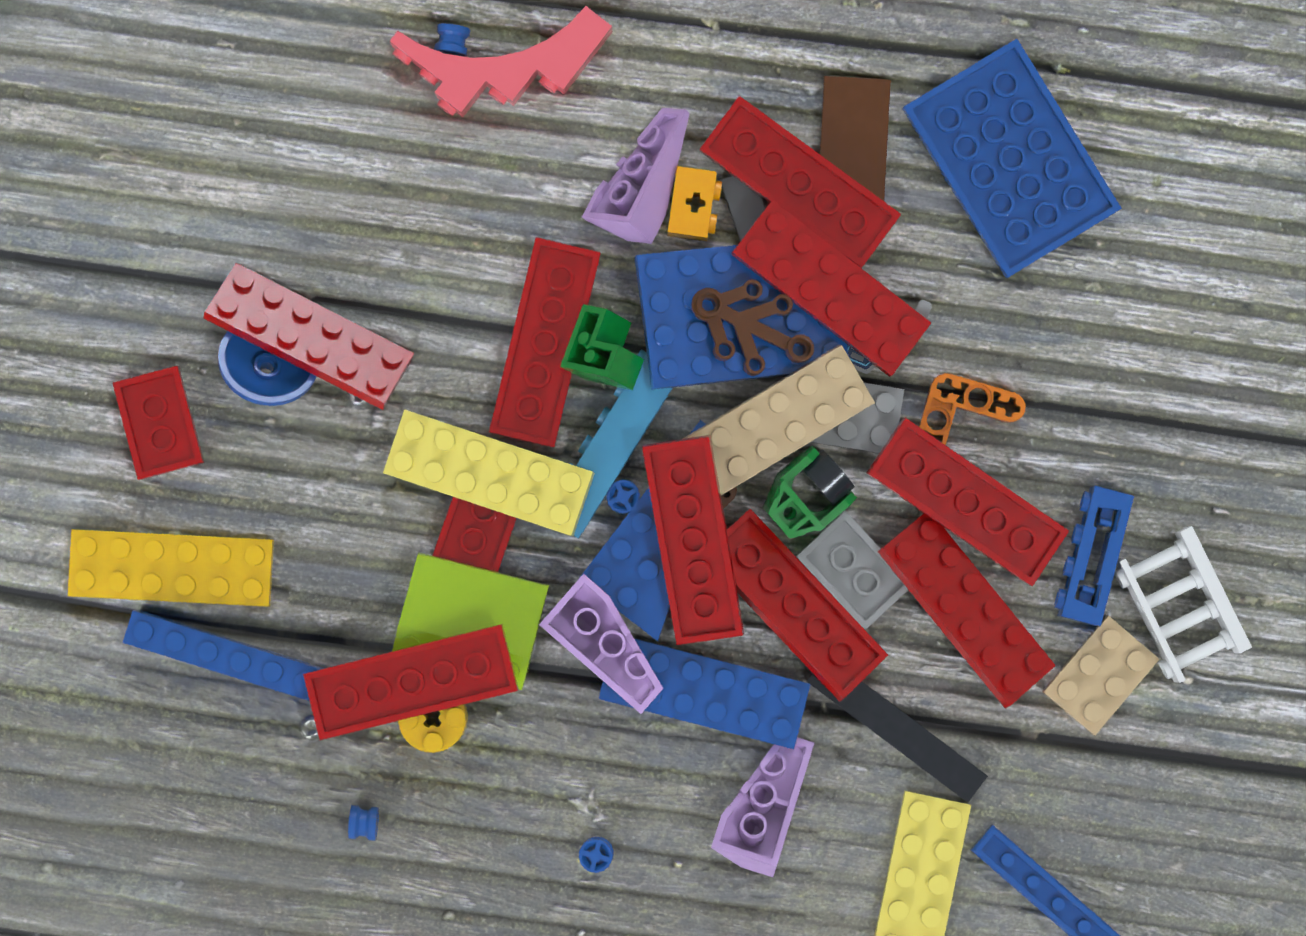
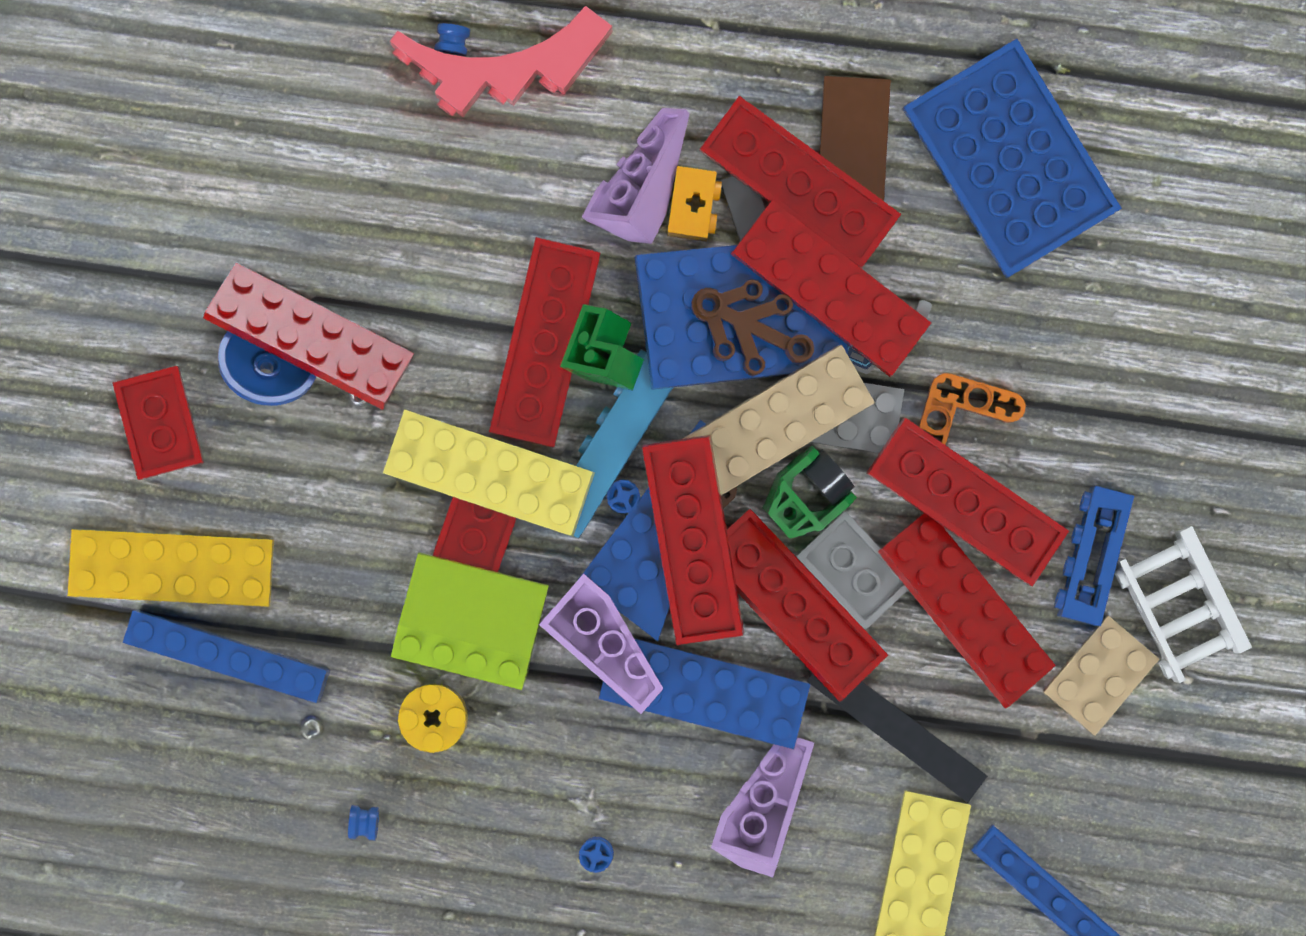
(411, 682): red plate -> none

